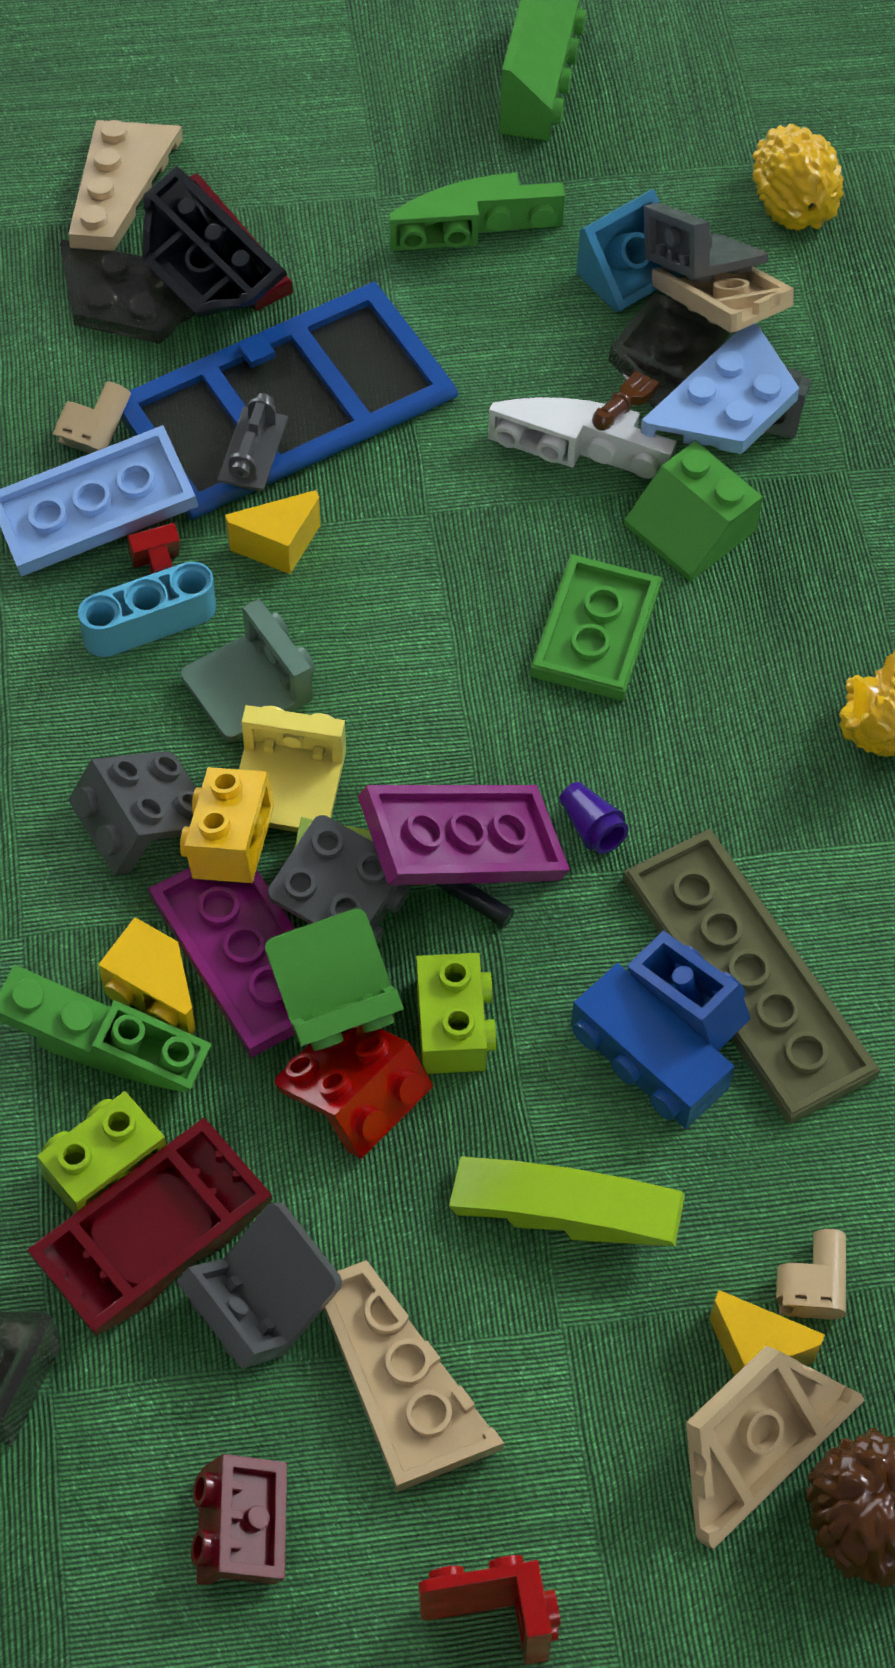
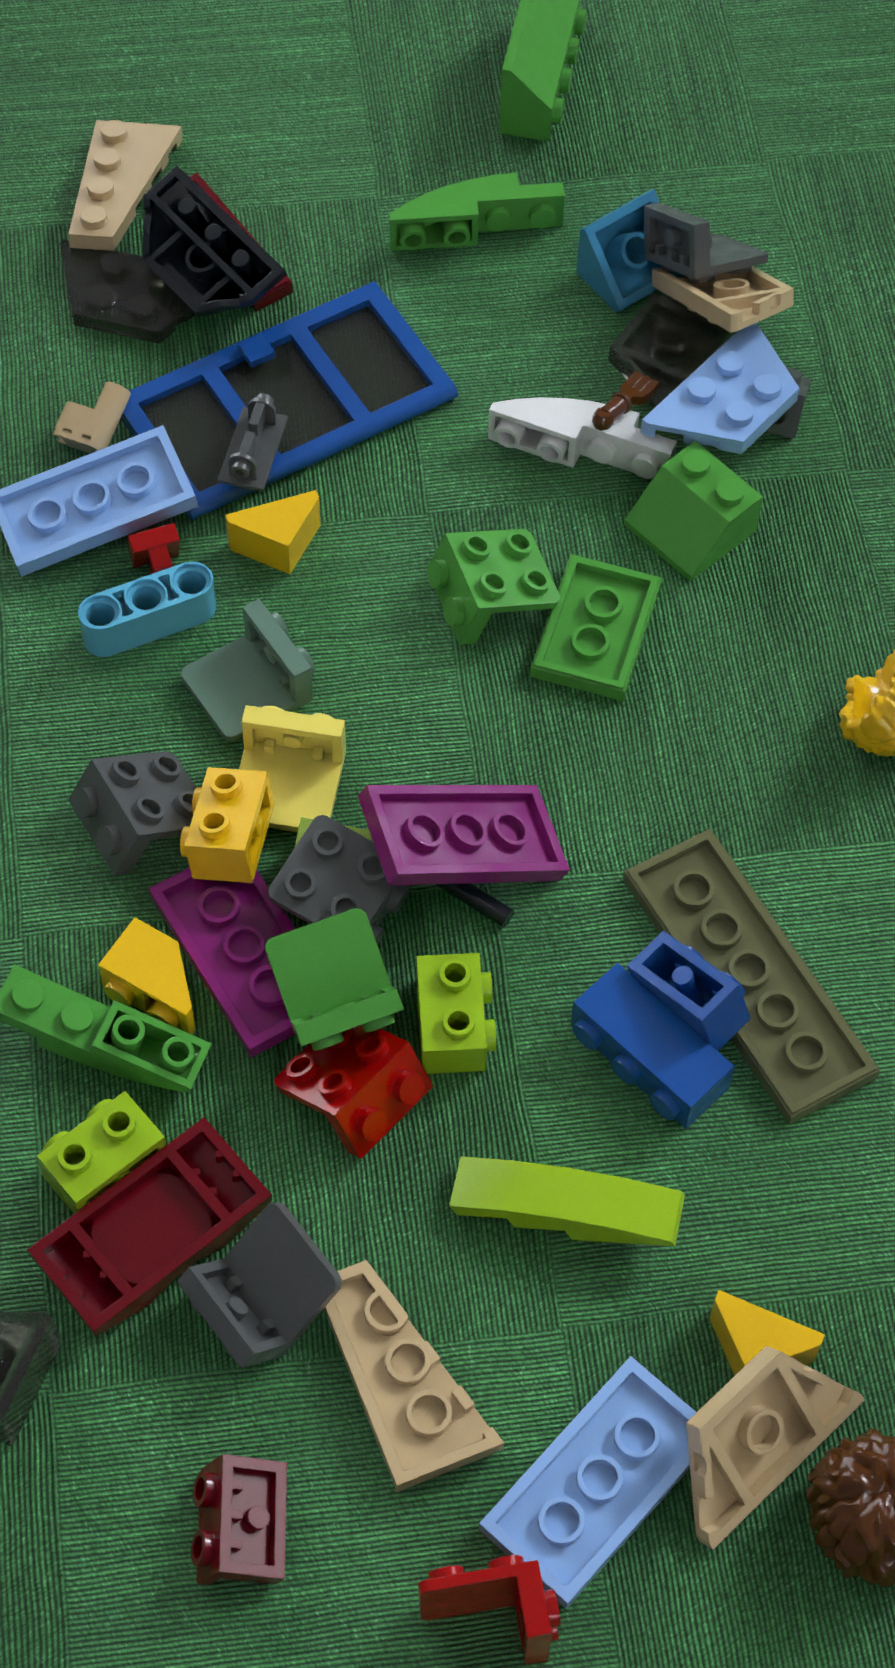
(489, 575): none -> bright green bracket
(594, 818): dark purple cone -> none
(595, 1481): none -> light blue plate
(793, 172): yellow piece -> none
(819, 1287): tan piece -> none

